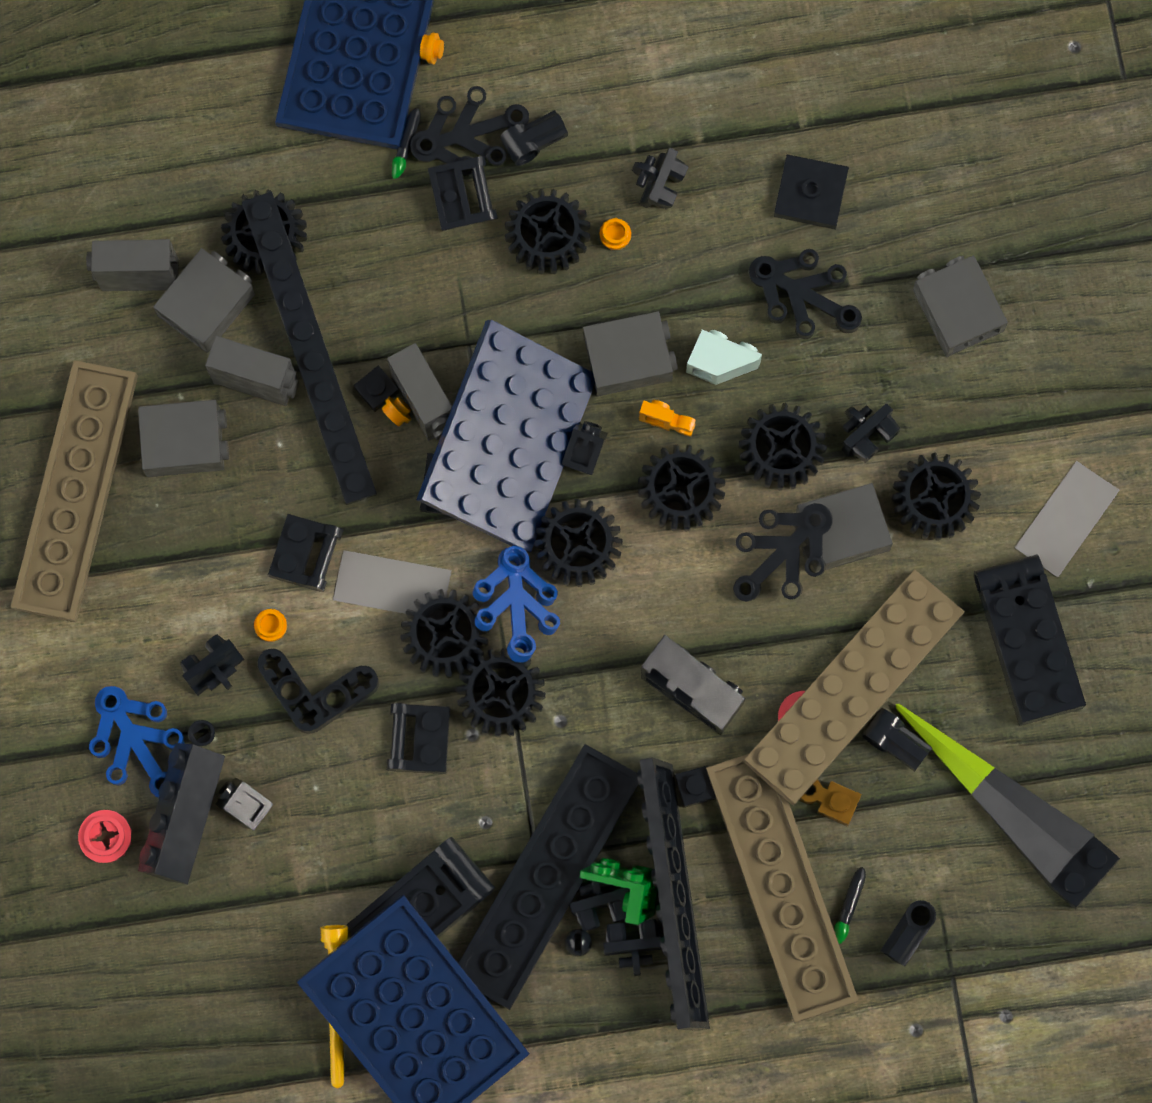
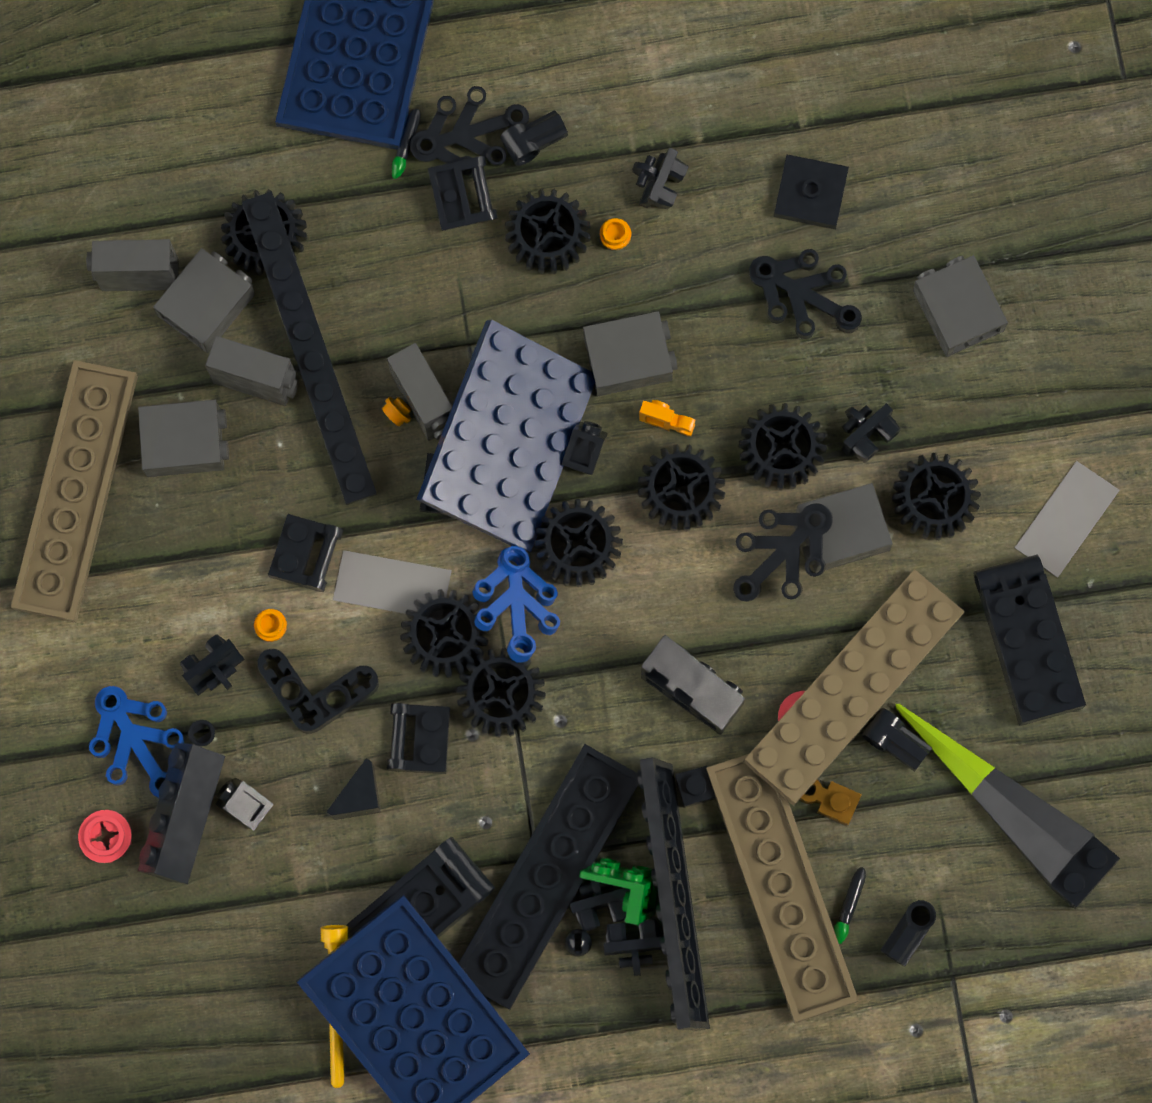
(358, 796): none -> black slope
(376, 388): black plate -> none
(431, 48): light orange plate -> none
(719, 359): light aqua slope -> none

